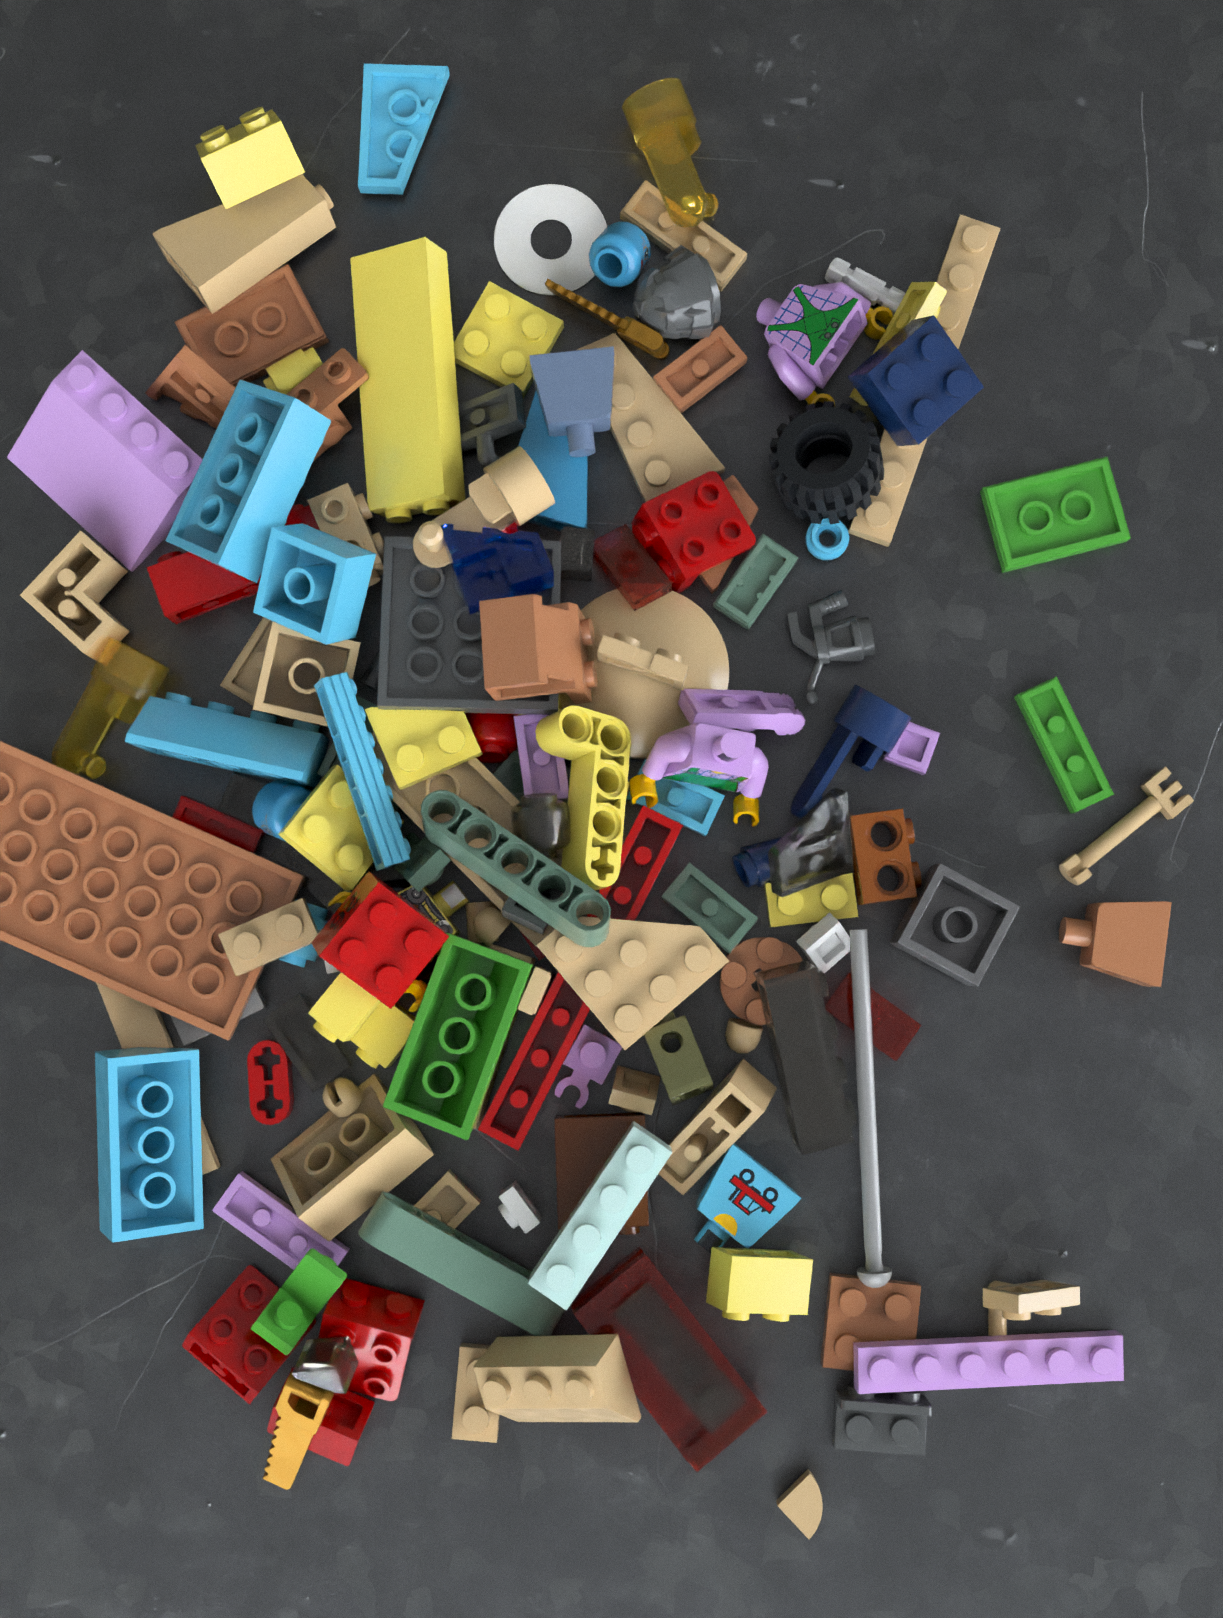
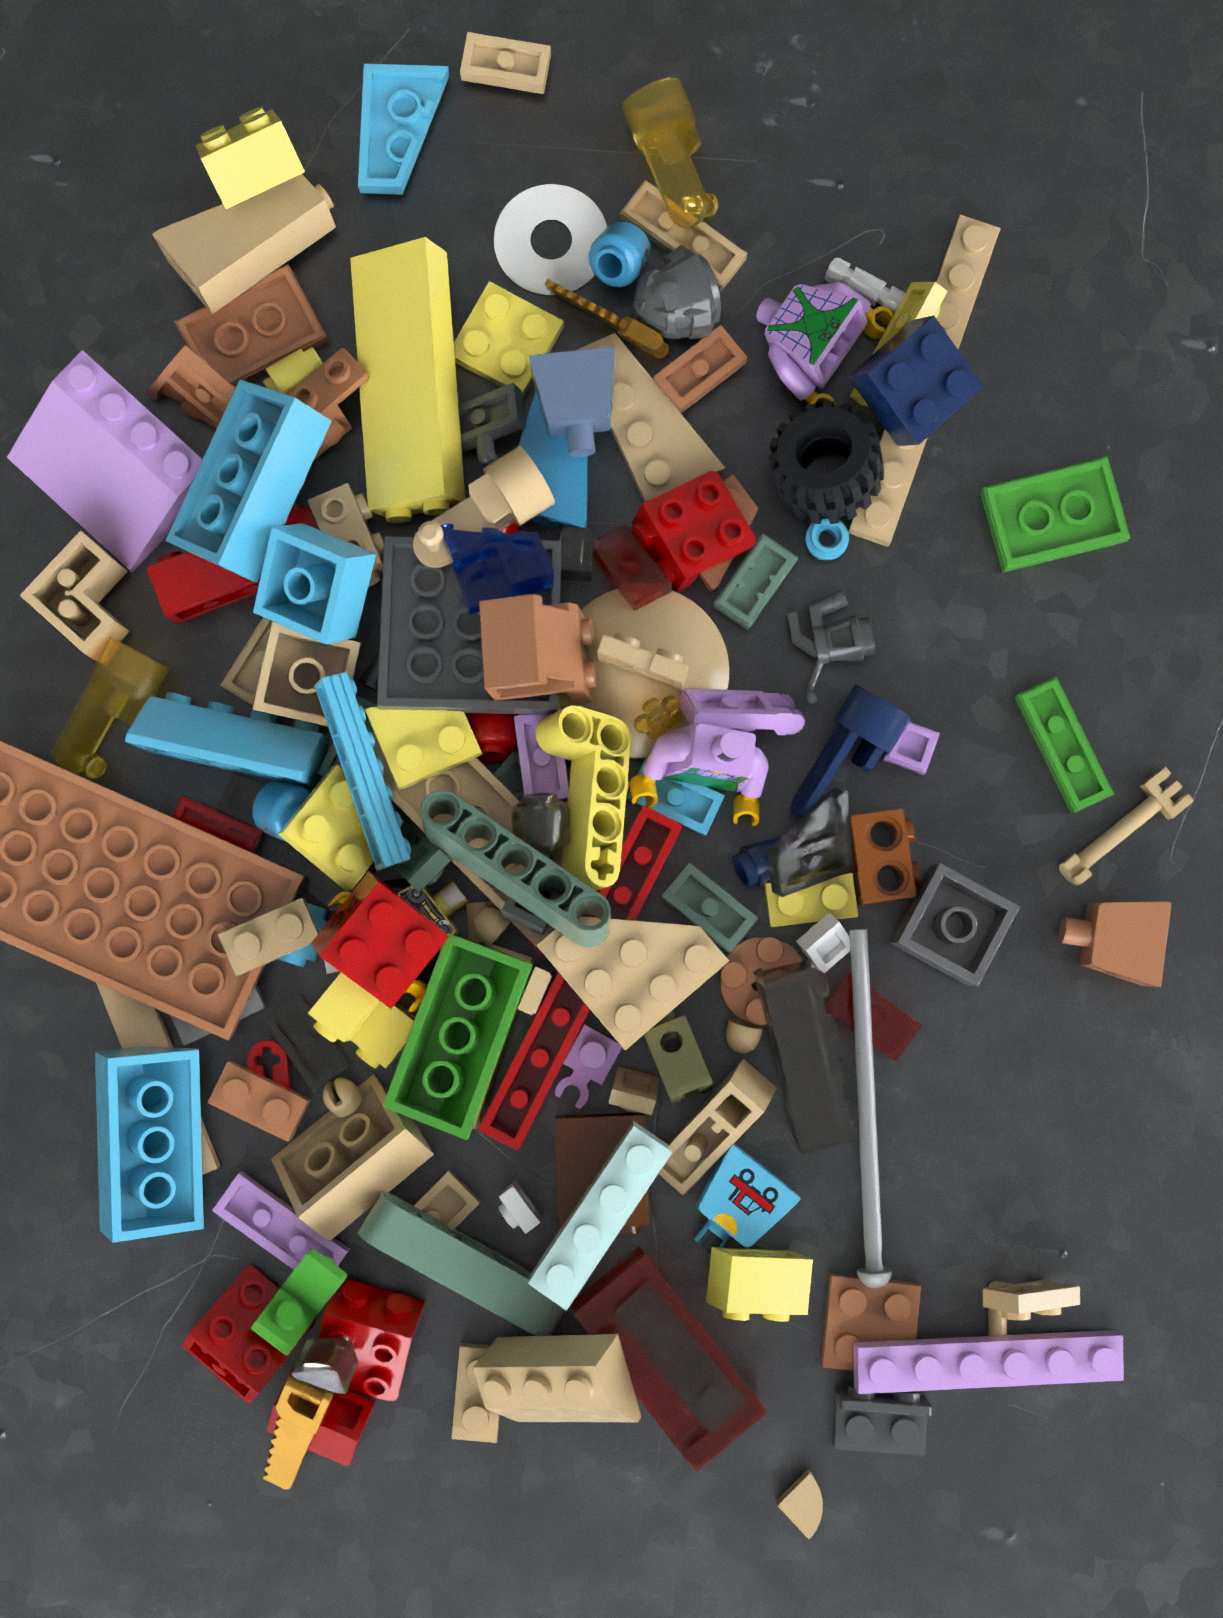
(259, 1101): none -> nougat plate
(505, 63): none -> tan plate
(658, 716): none -> clear yellow plant

